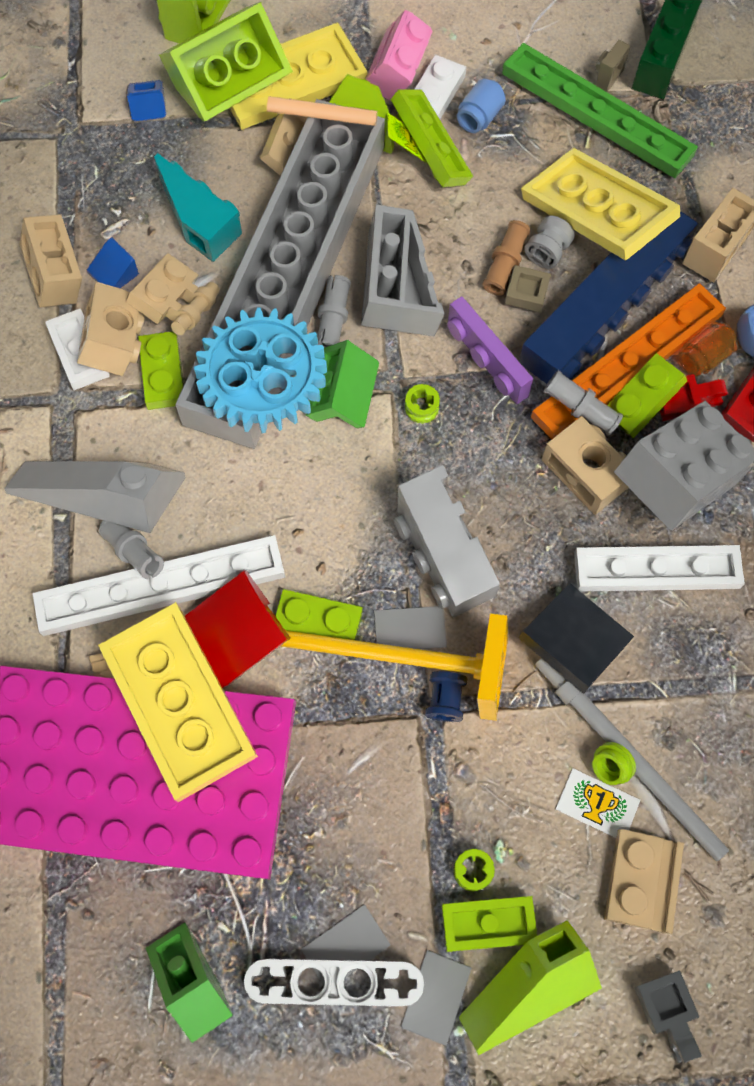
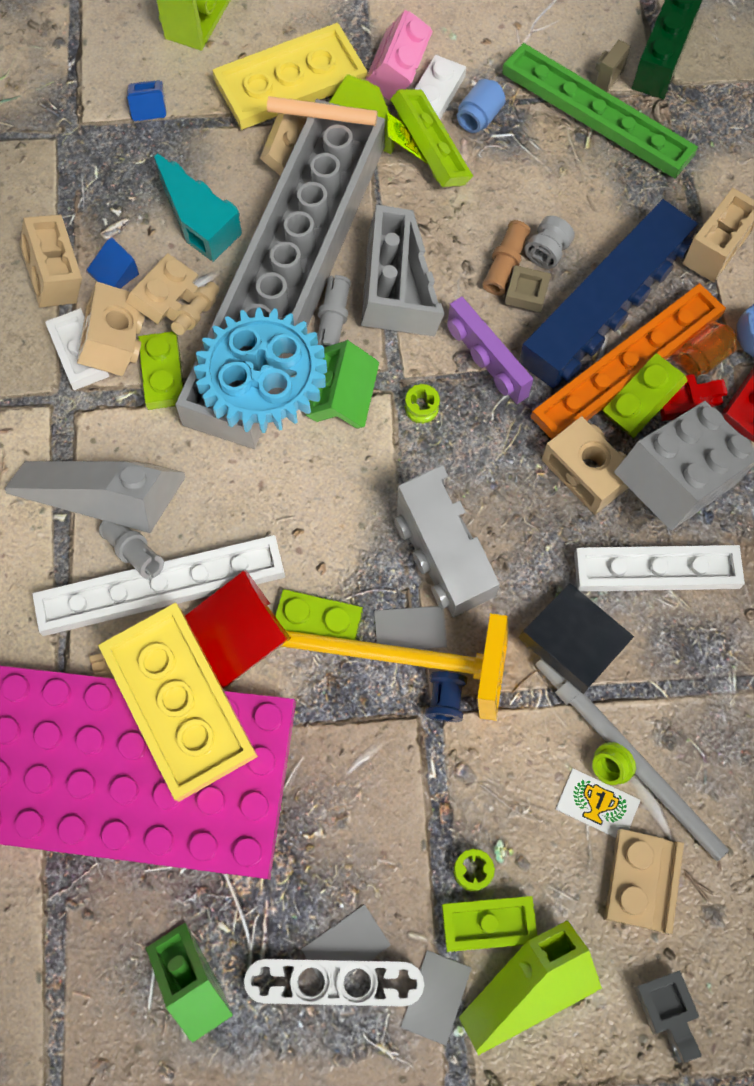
(227, 62): lime slope -> none
(583, 403): light grey pin -> none
(601, 203): light yellow plate -> none

